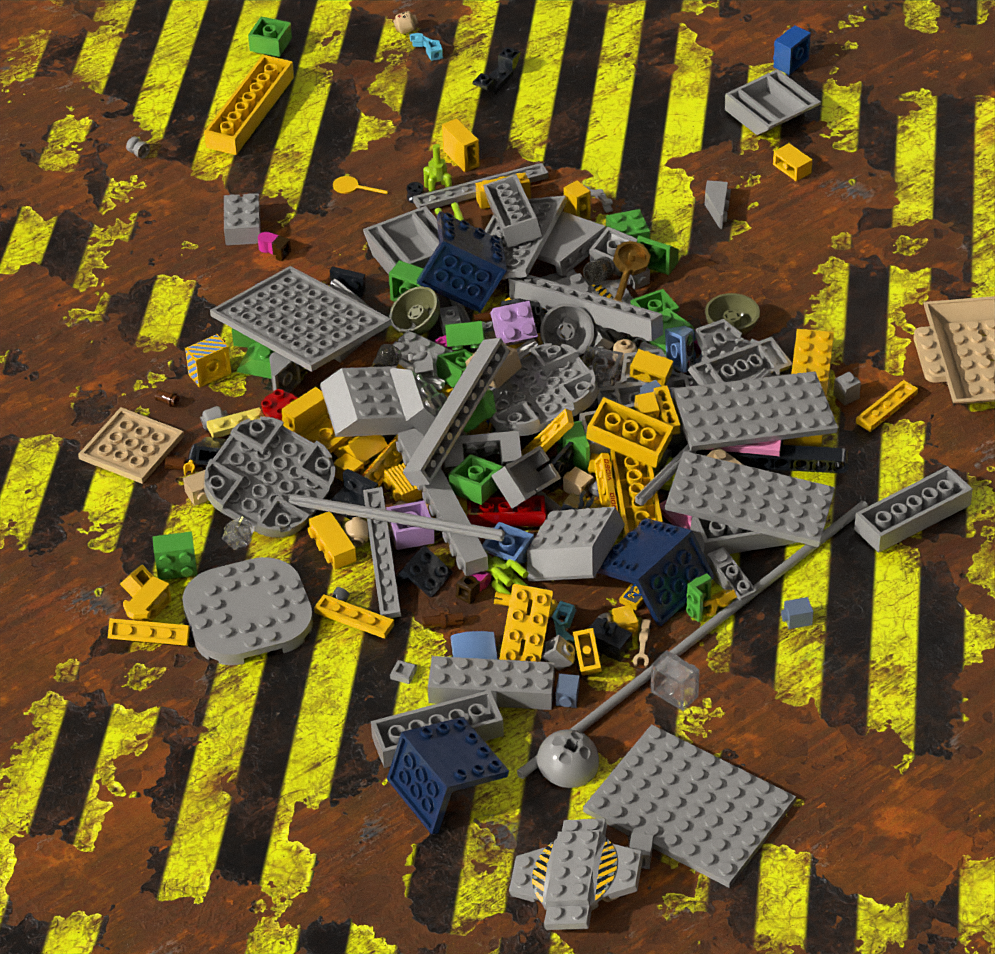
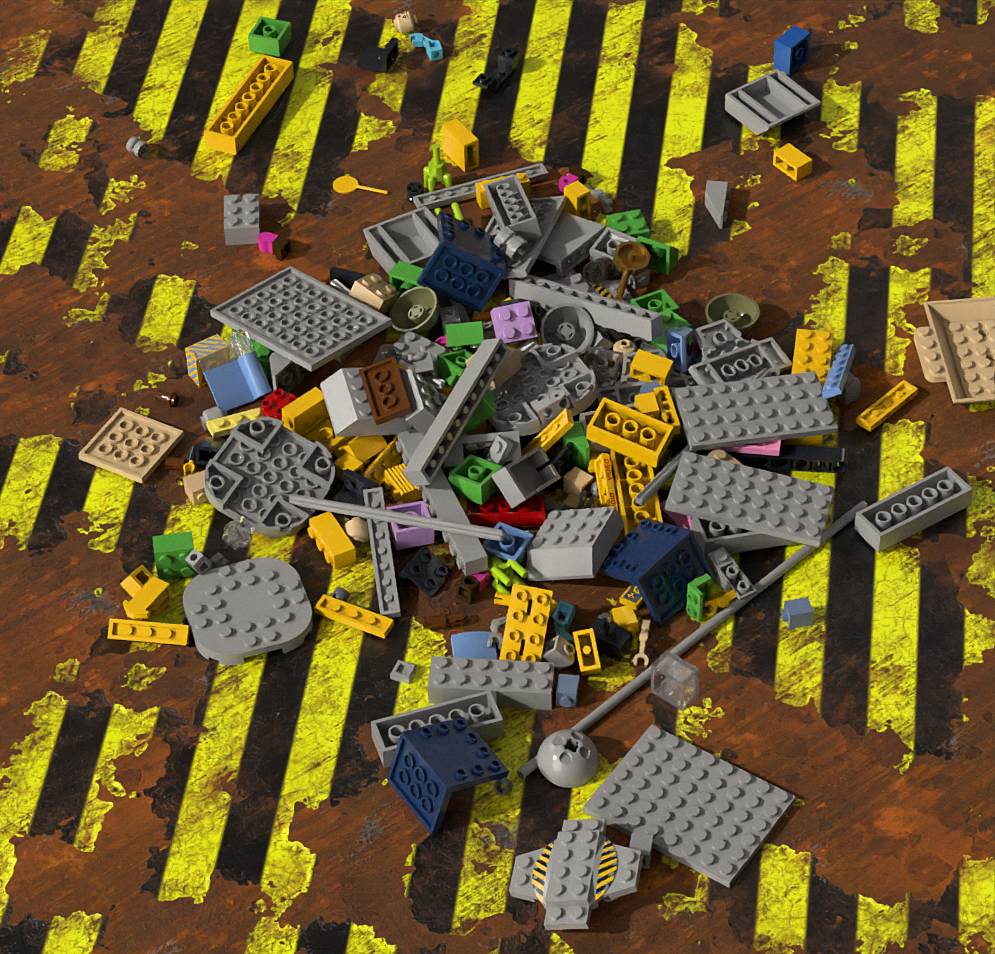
(202, 564): none -> light grey piece
(233, 371): none -> medium blue door
(374, 293): none -> tan brick
(380, 58): none -> black bracket
(385, 390): none -> reddish brown plate
(495, 636): none -> light grey piece
(499, 450): none -> light grey plate
(503, 791): none -> dark grey hinge
(508, 240): none -> light grey wheel
(551, 405): none -> light grey leg
(575, 173): none -> leg
(838, 371): none -> medium blue plate

